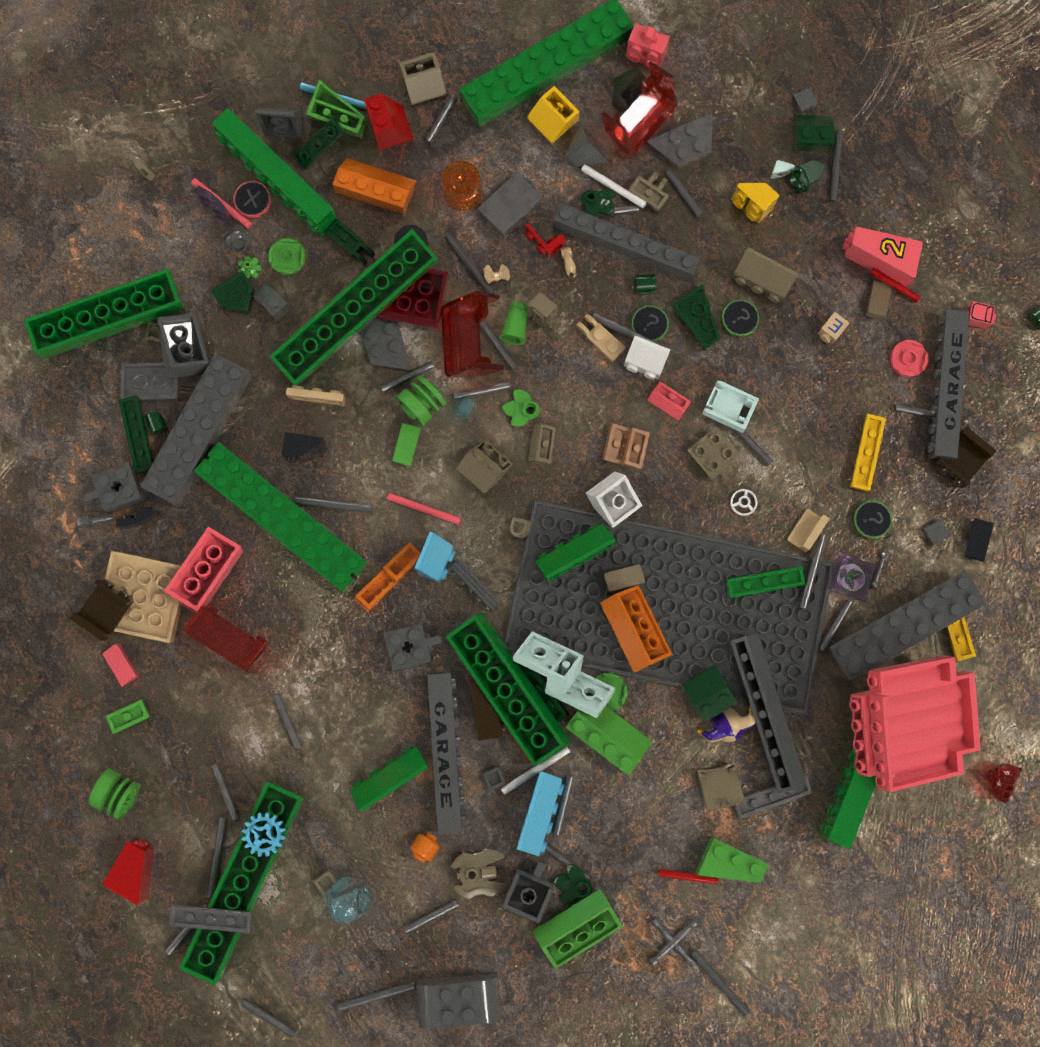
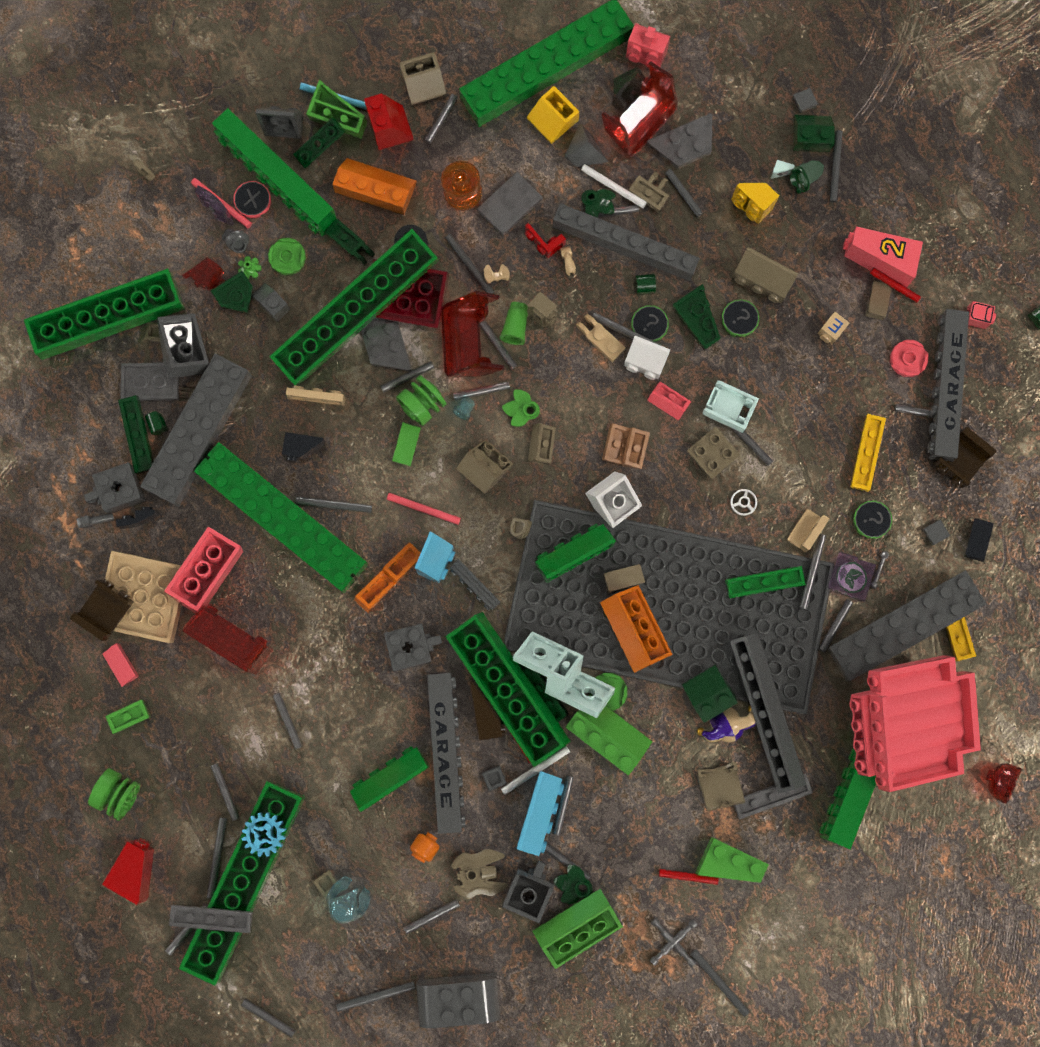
(205, 274): none -> clear red piece

